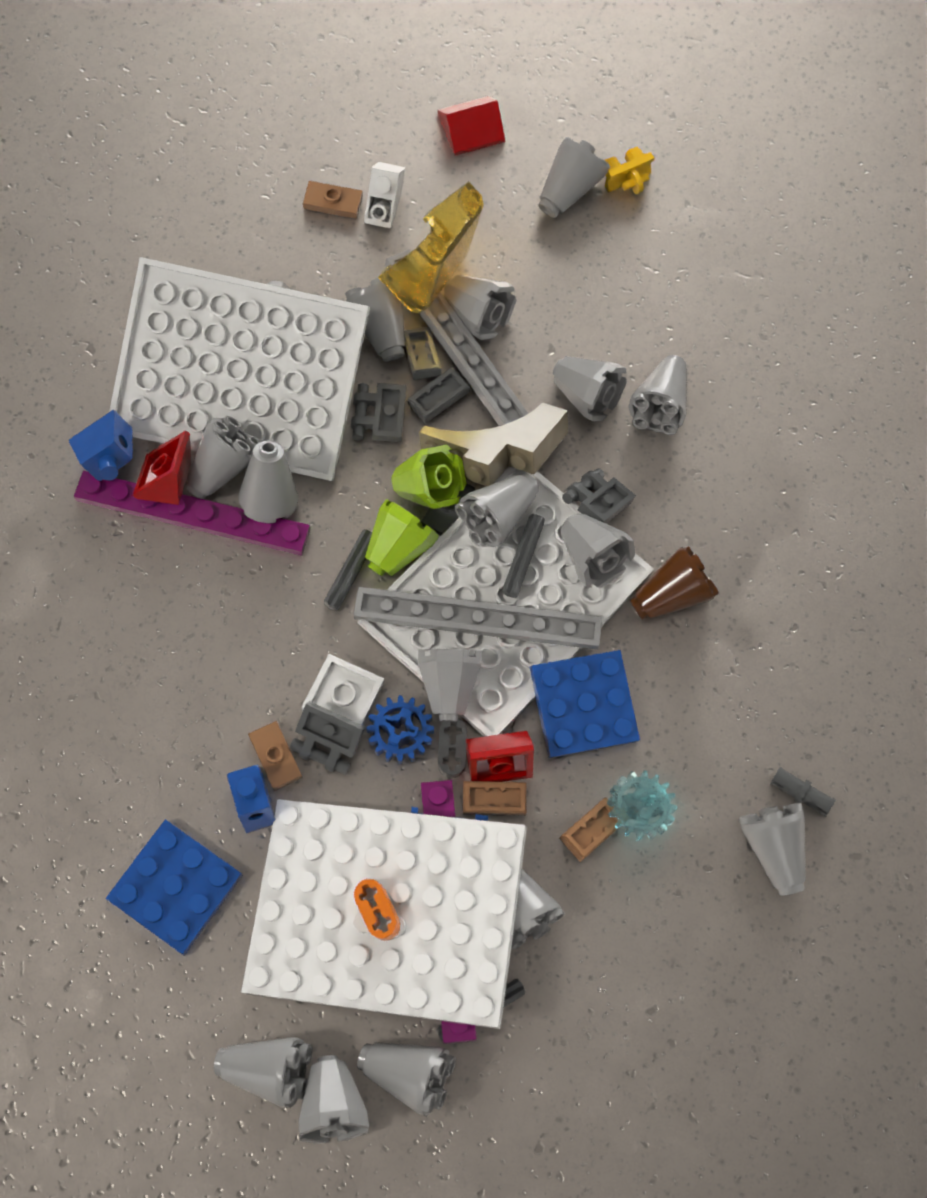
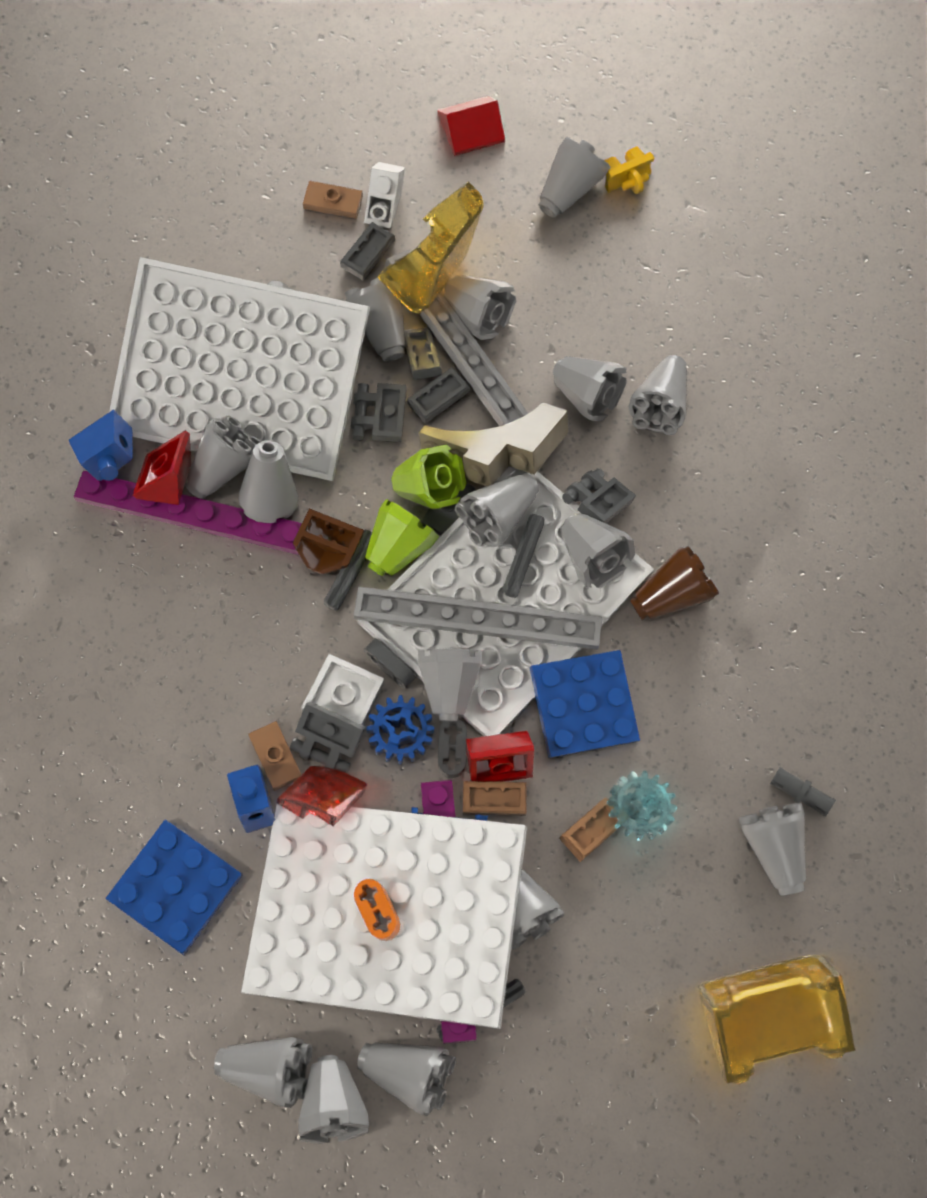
(323, 793): none -> clear red slope
(326, 542): none -> reddish brown slope
(367, 251): none -> dark grey plate
(389, 663): none -> dark grey beam
(776, 1014): none -> clear yellow windscreen

